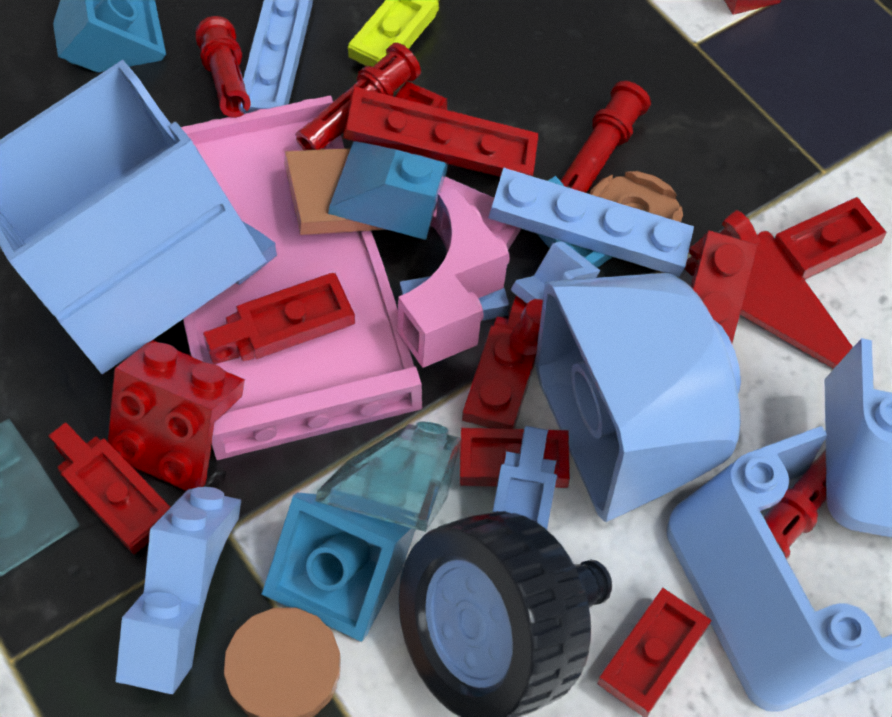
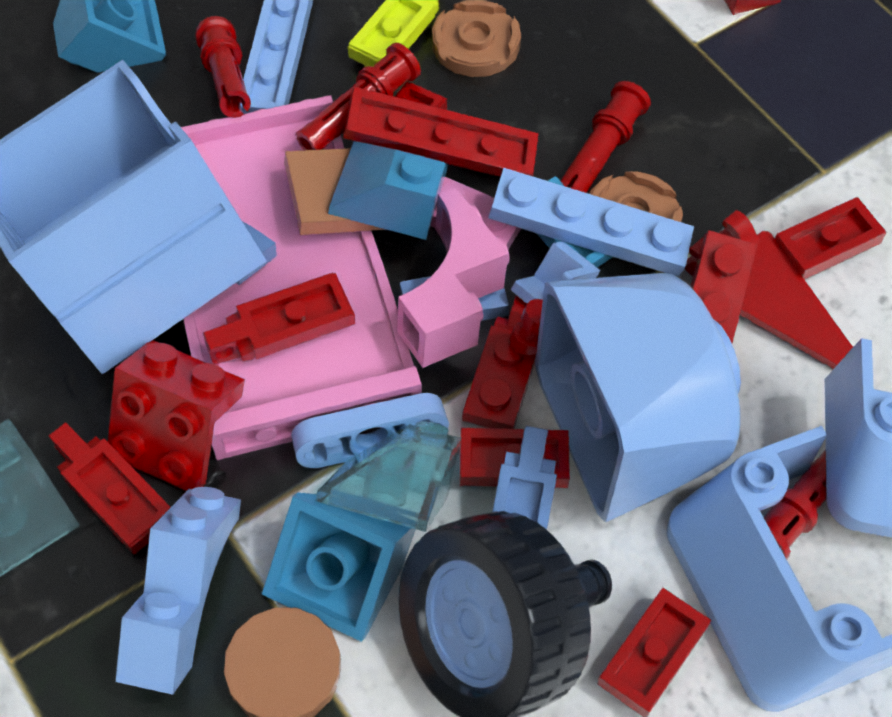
(336, 435): none -> light blue beam
(476, 38): none -> nougat tile

